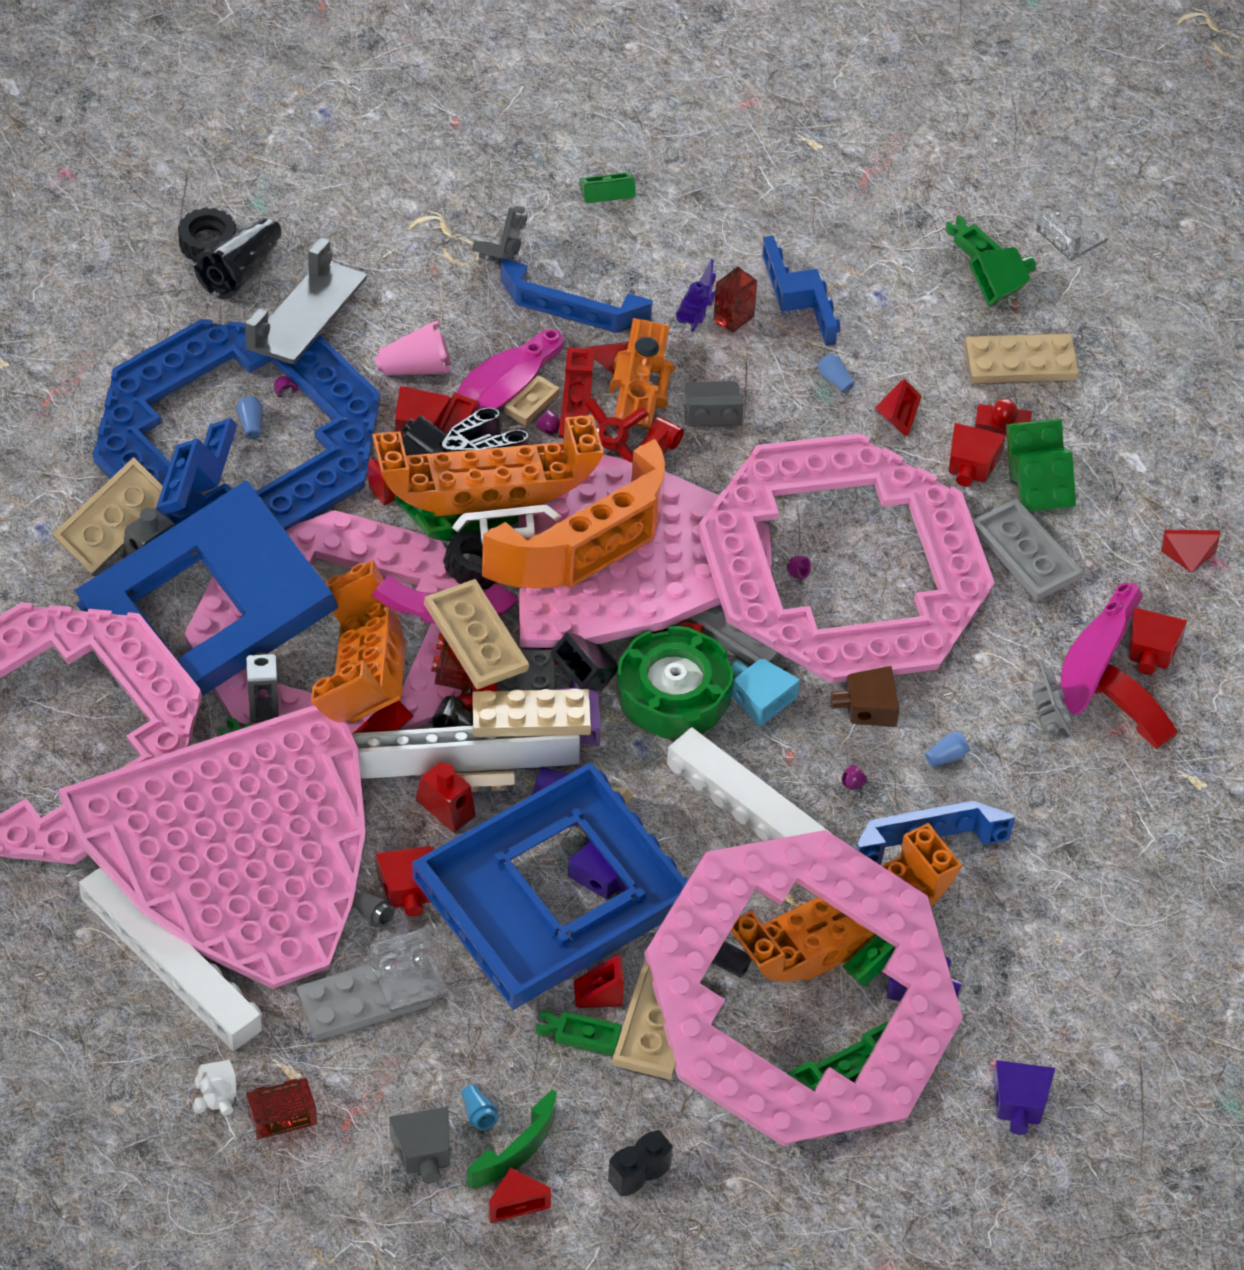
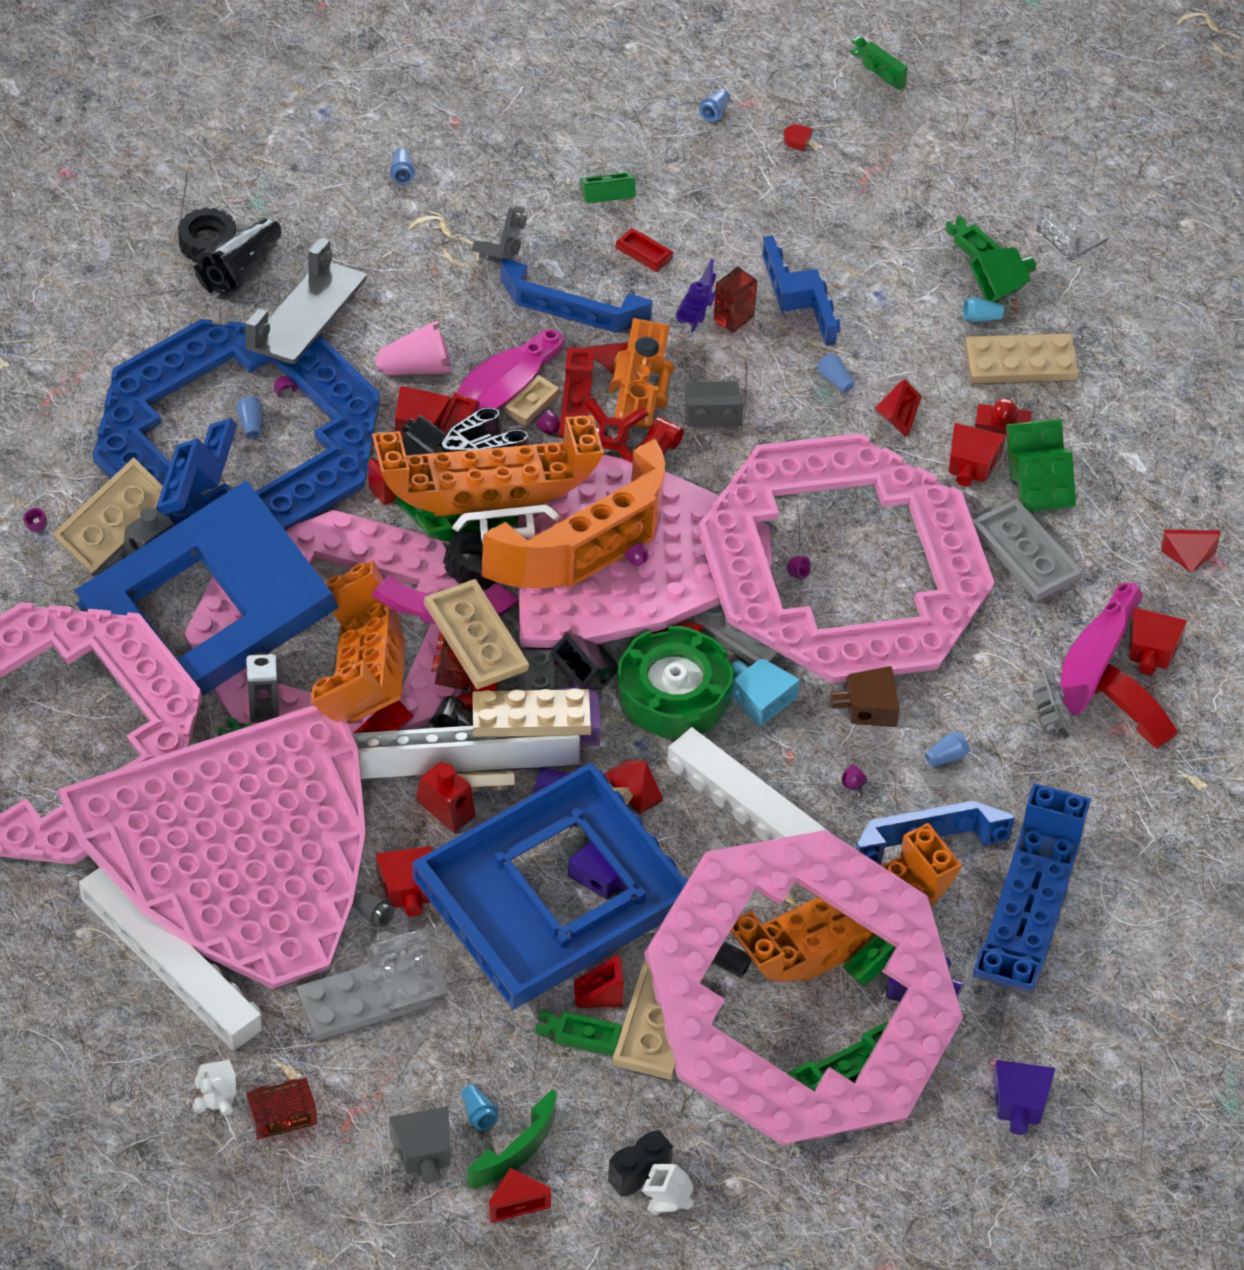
(32, 514): none -> magenta hinge
(402, 168): none -> medium blue cone
(637, 554): none -> magenta hinge
(640, 782): none -> red slope
(644, 249): none -> red tile
(669, 1189): none -> white piece
(713, 106): none -> medium blue cone
(797, 136): none -> red tile
(880, 62): none -> green plate
(981, 310): none -> medium azure cone
(1034, 889): none -> blue slope

